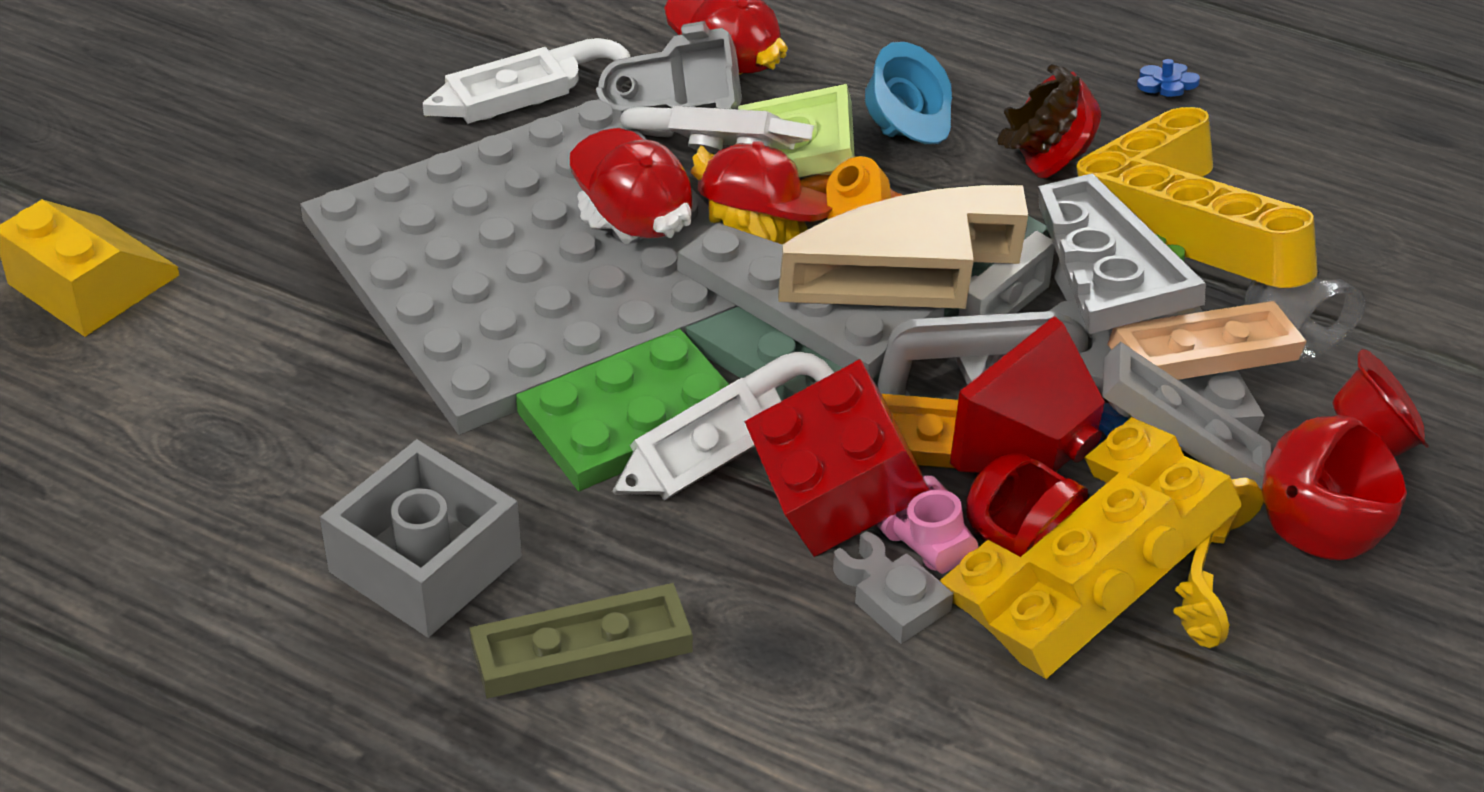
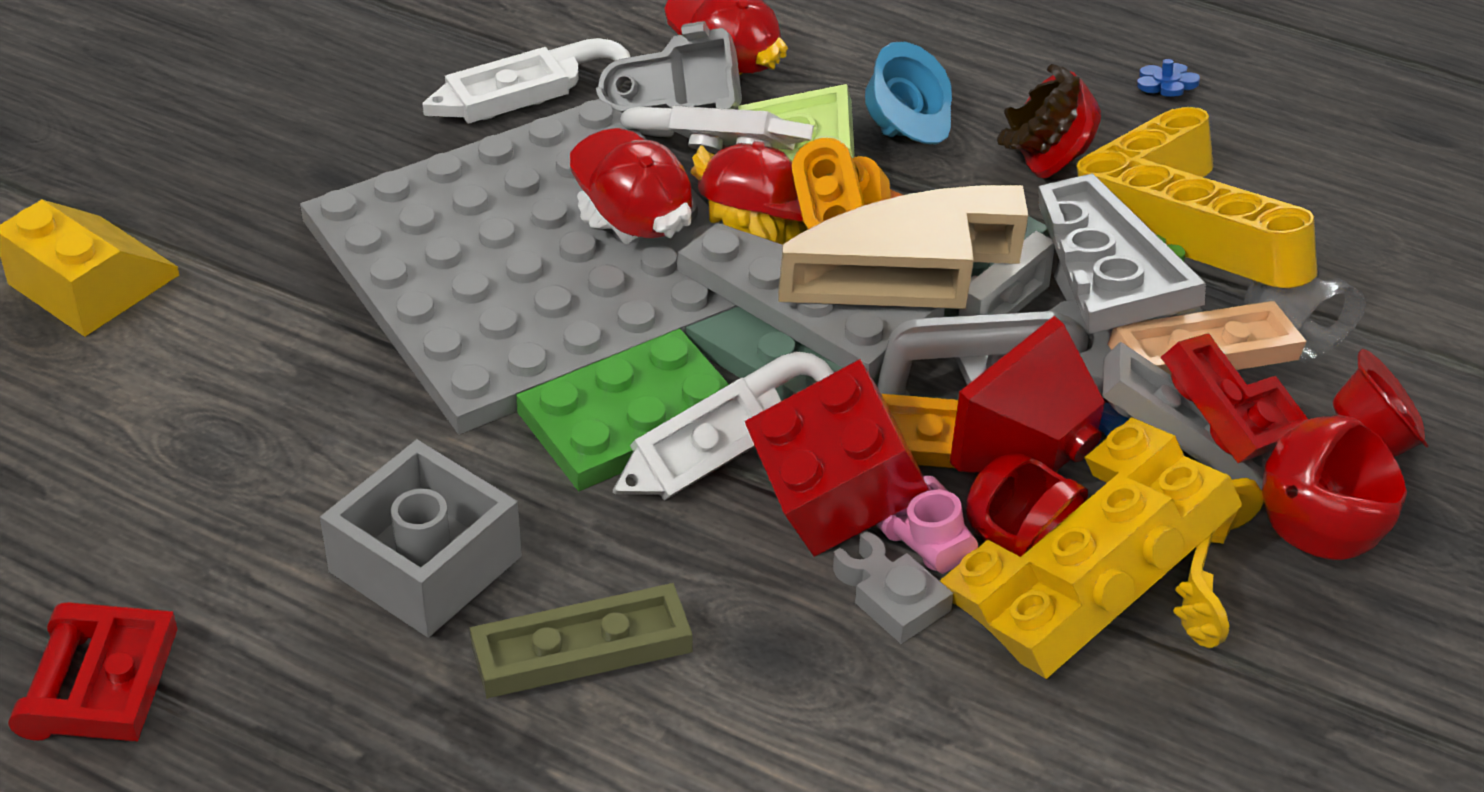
(114, 678): none -> red plate
(827, 195): none -> light orange plate
(1240, 416): none -> red plate

